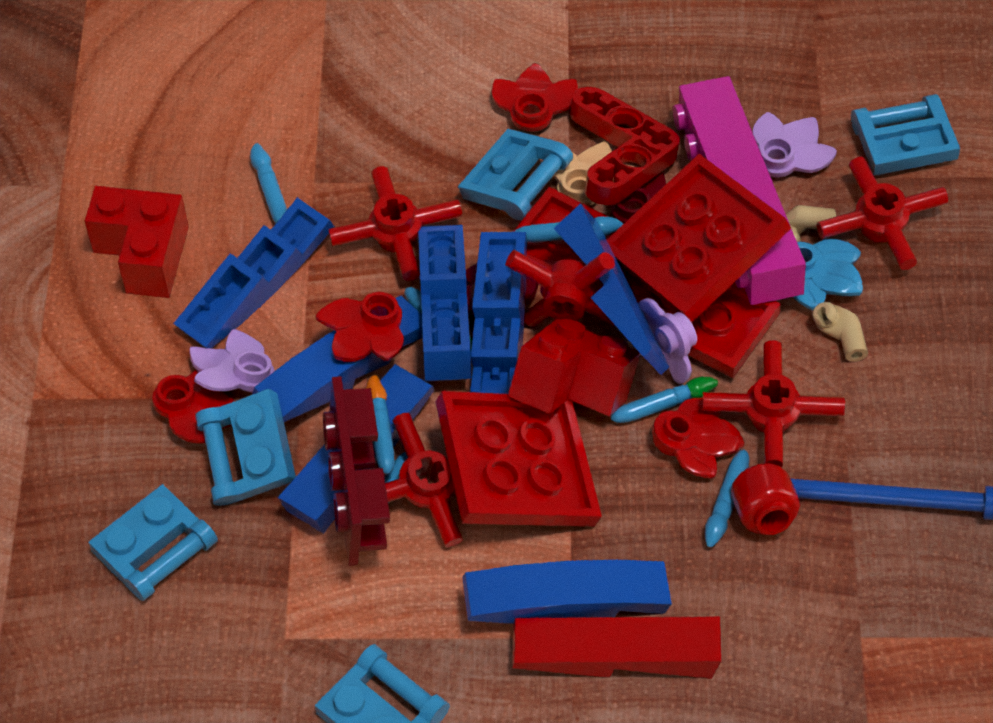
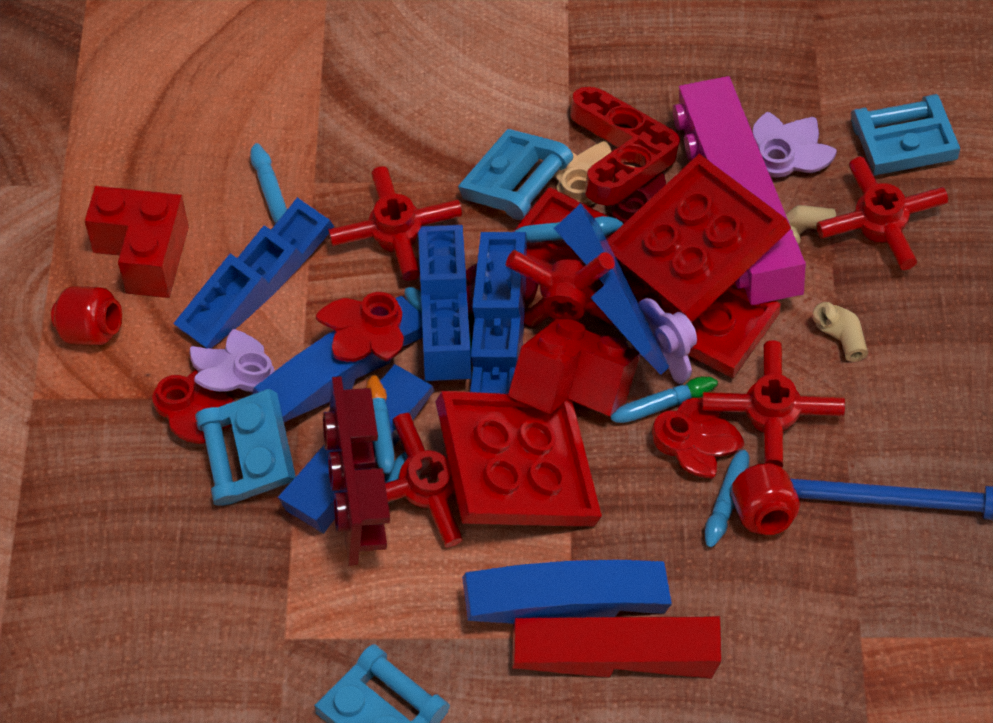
(86, 315): none -> red head
(145, 532): dark azure plate -> none
(533, 98): red plate -> none
(829, 271): dark azure plate -> none

